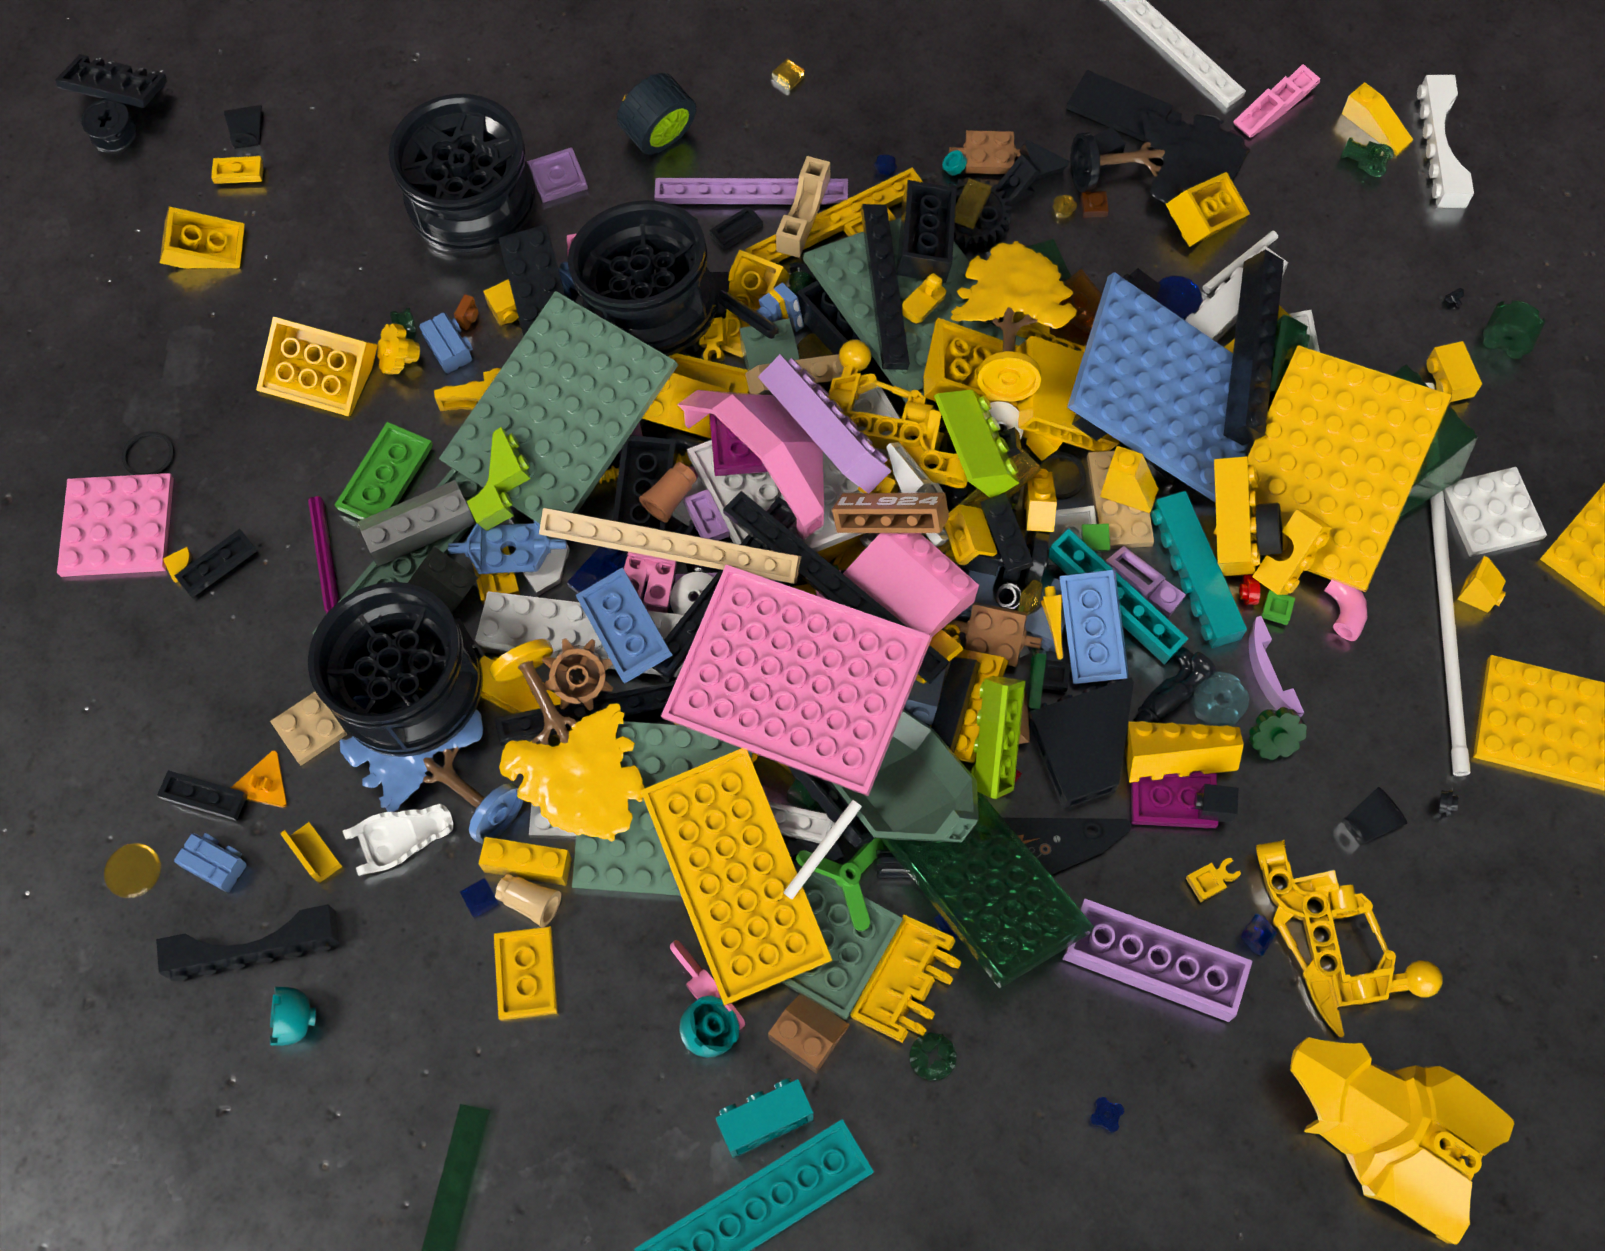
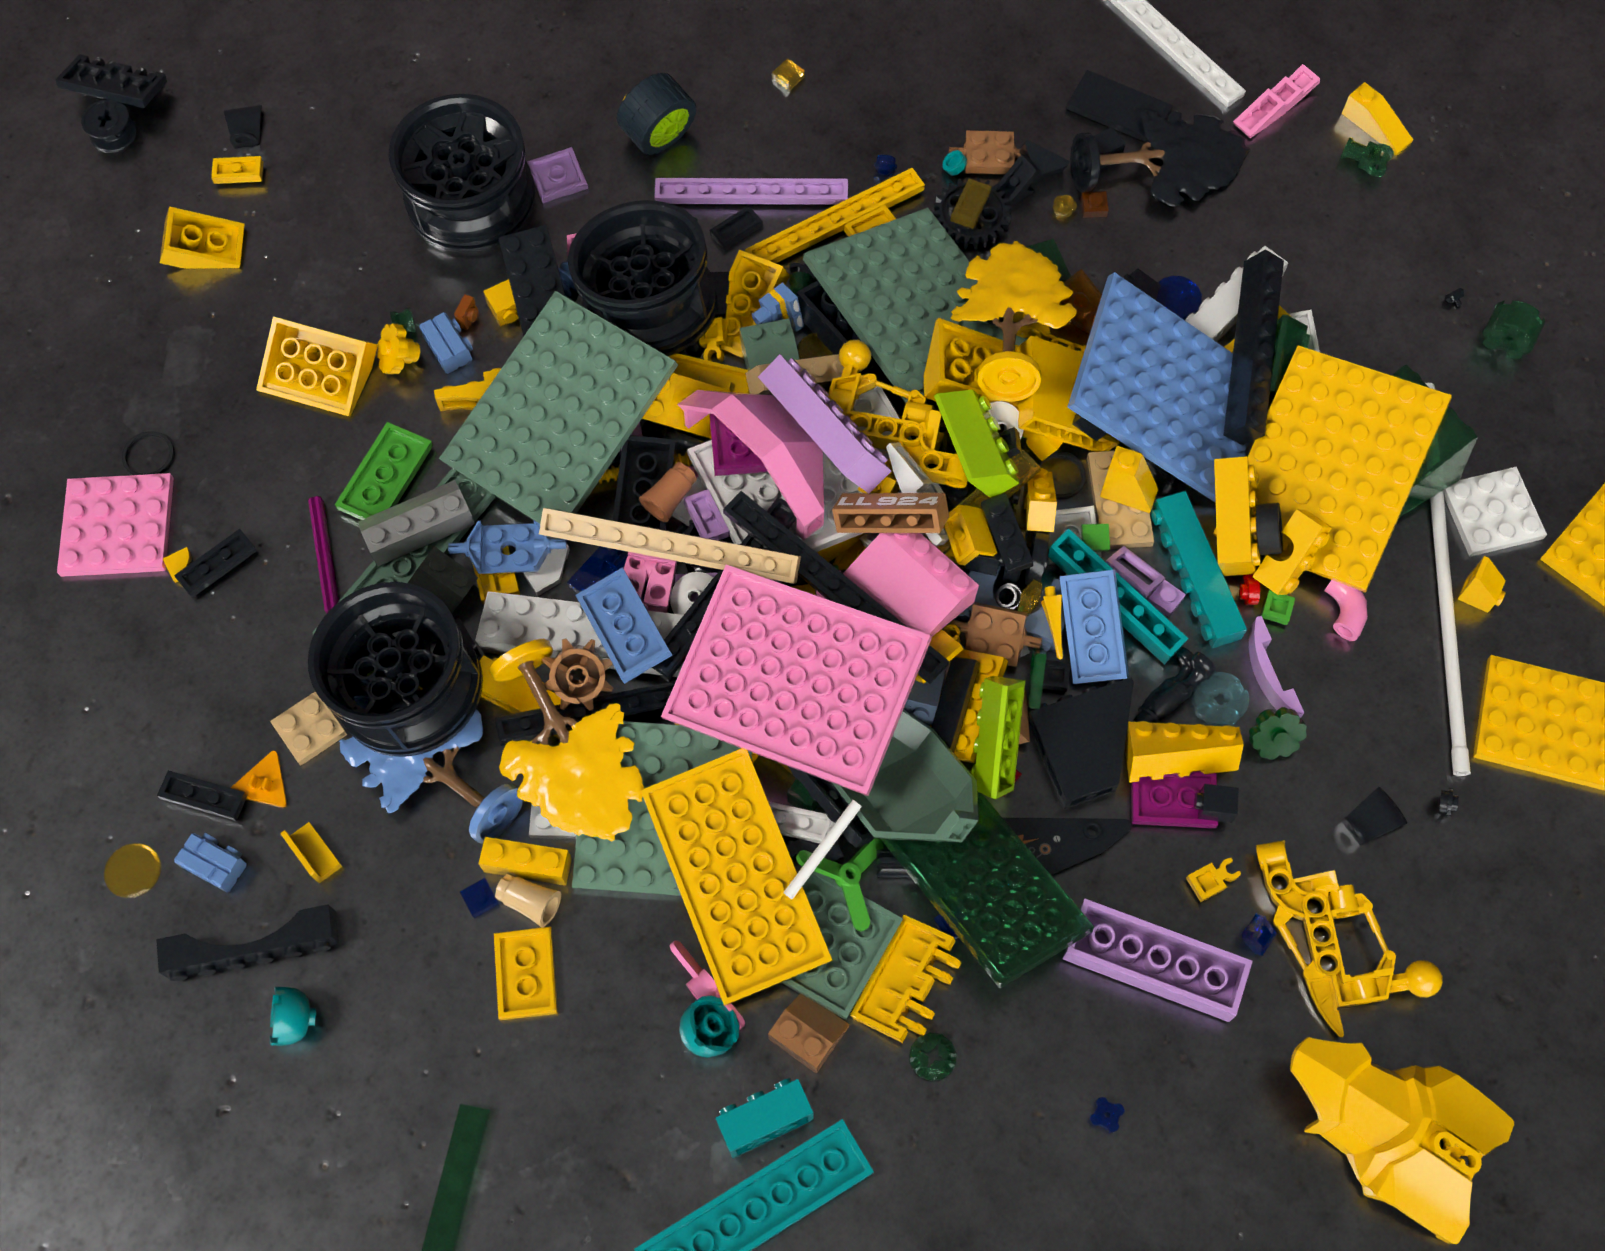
(395, 836): white animal -> none
(506, 472): lime arch -> none
(747, 314): black axle -> none
(810, 192): tan arch -> none
(884, 287): black plate -> none
(924, 299): yellow piece -> none
(926, 230): black brick -> none
(1207, 208): yellow slope -> none
(1227, 272): white bar -> none
(1451, 180): white arch -> none
(1454, 371): yellow brick -> none

